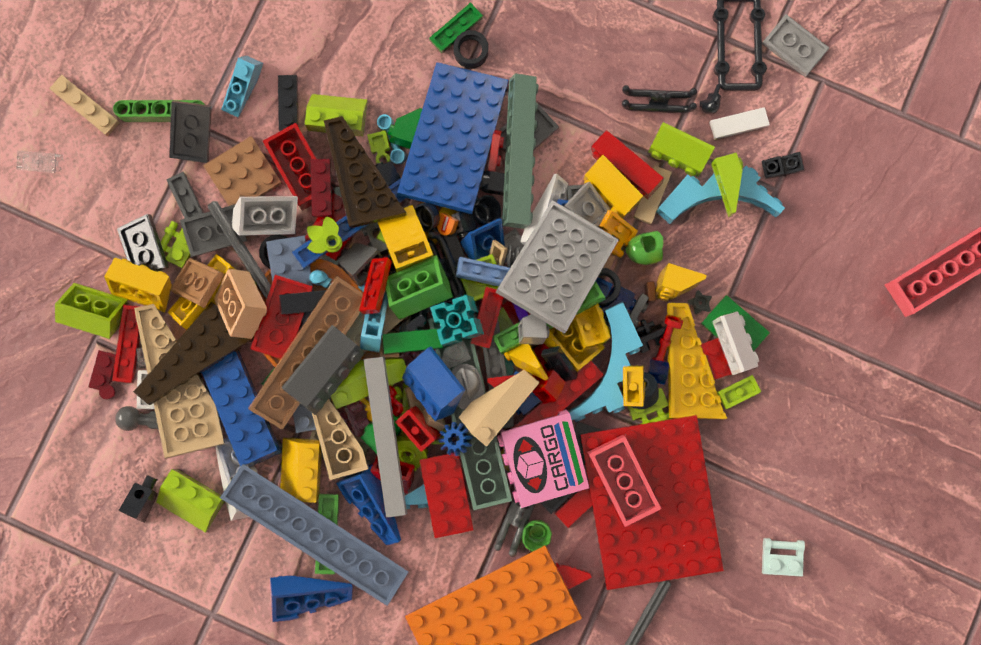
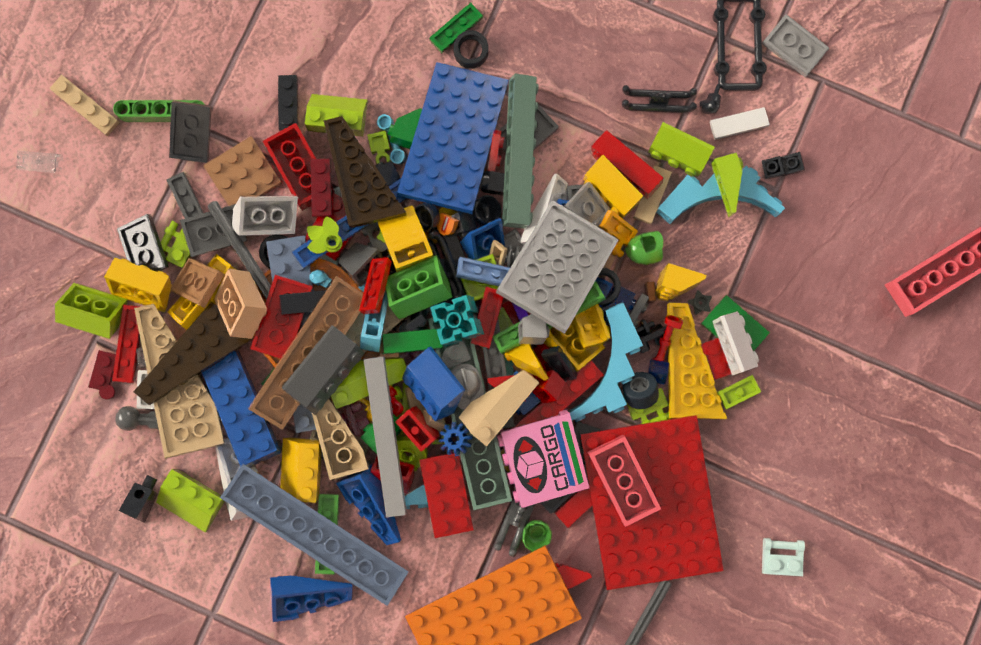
(241, 84): medium azure slope -> none
(633, 386): yellow slope -> none

